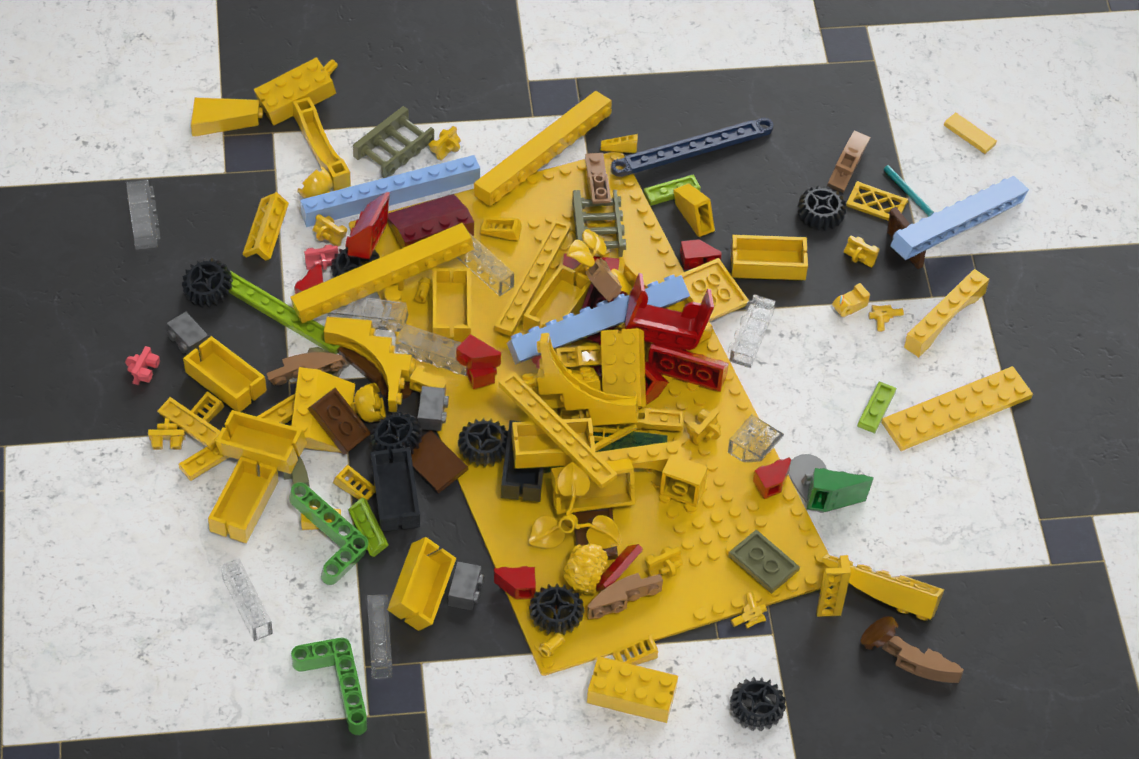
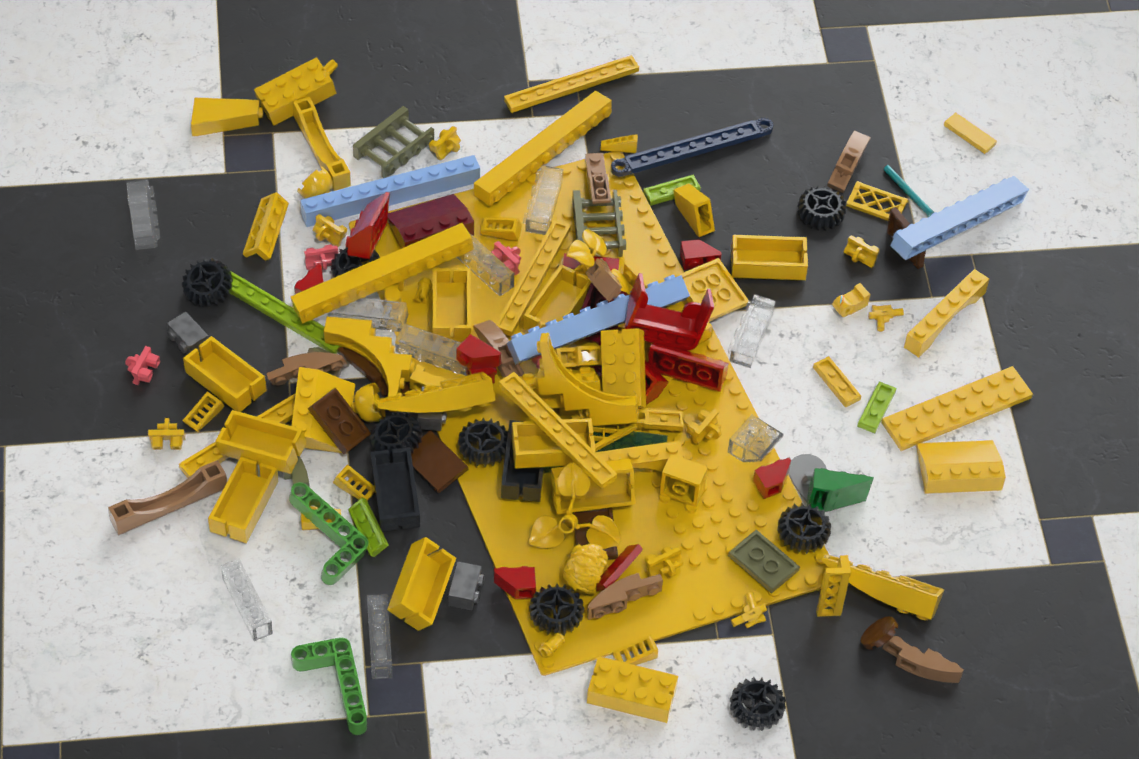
(134, 513): none -> medium nougat arch
(190, 422): yellow tile -> none
(451, 395): none -> yellow wedge
(493, 336): none -> medium nougat slope
(508, 256): none -> coral hips
(544, 200): none -> clear brick
(571, 83): none -> yellow plate
(792, 525): none -> black gear
(837, 381): none -> yellow tile
(960, 466): none -> yellow slope

